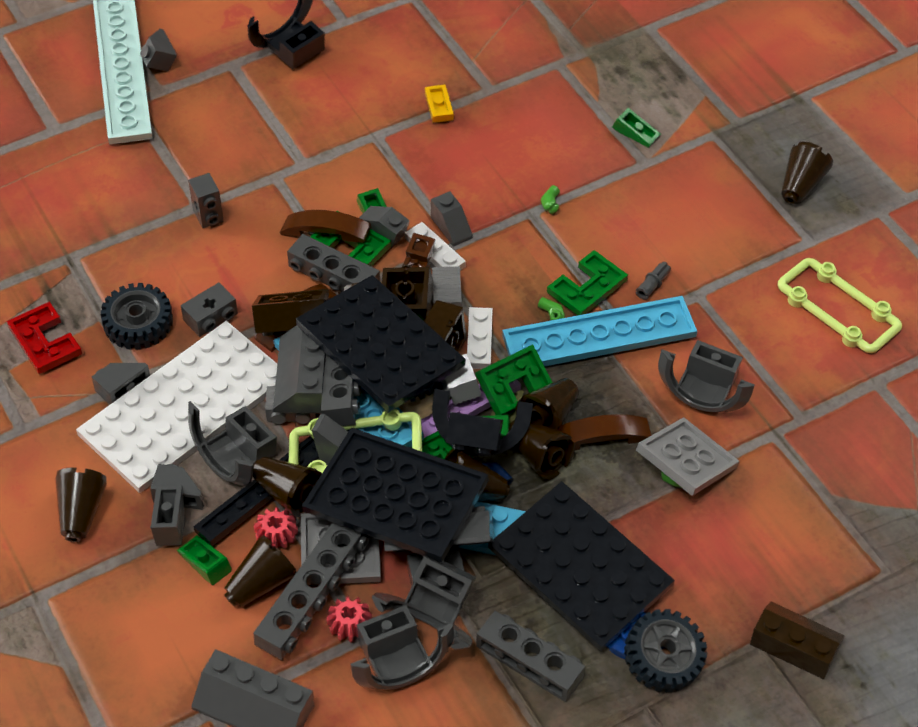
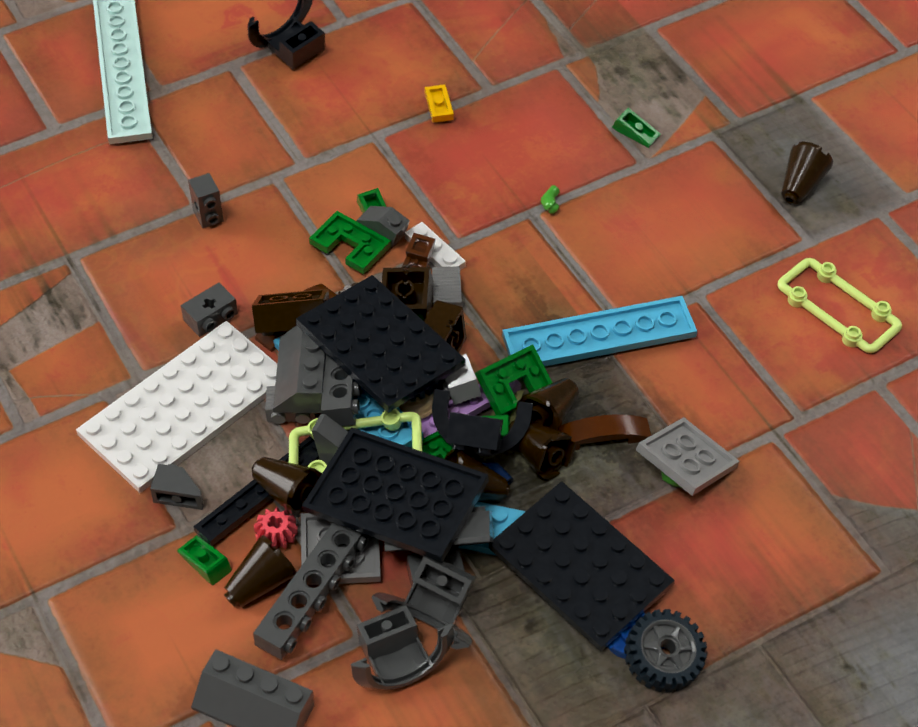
(28, 332): red plate -> none
(78, 500): dark brown cone -> none
(118, 379): dark grey slope -> none
(136, 316): wheel -> none
(158, 51): dark grey slope -> none
(168, 515): dark grey slope -> none
(235, 448): dark grey piece -> none
(325, 221): reddish brown slope -> none
(327, 264): dark grey brick -> none
(345, 617): coral gear -> none
(450, 218): dark grey slope -> none
(479, 337): white plate -> none
(535, 668): dark grey brick -> none
(554, 309): bright green arm -> none
(603, 281): green plate -> none
(653, 280): dark grey axle -> none
(707, 379): dark grey piece -> none
(796, 639): dark brown slope -> none

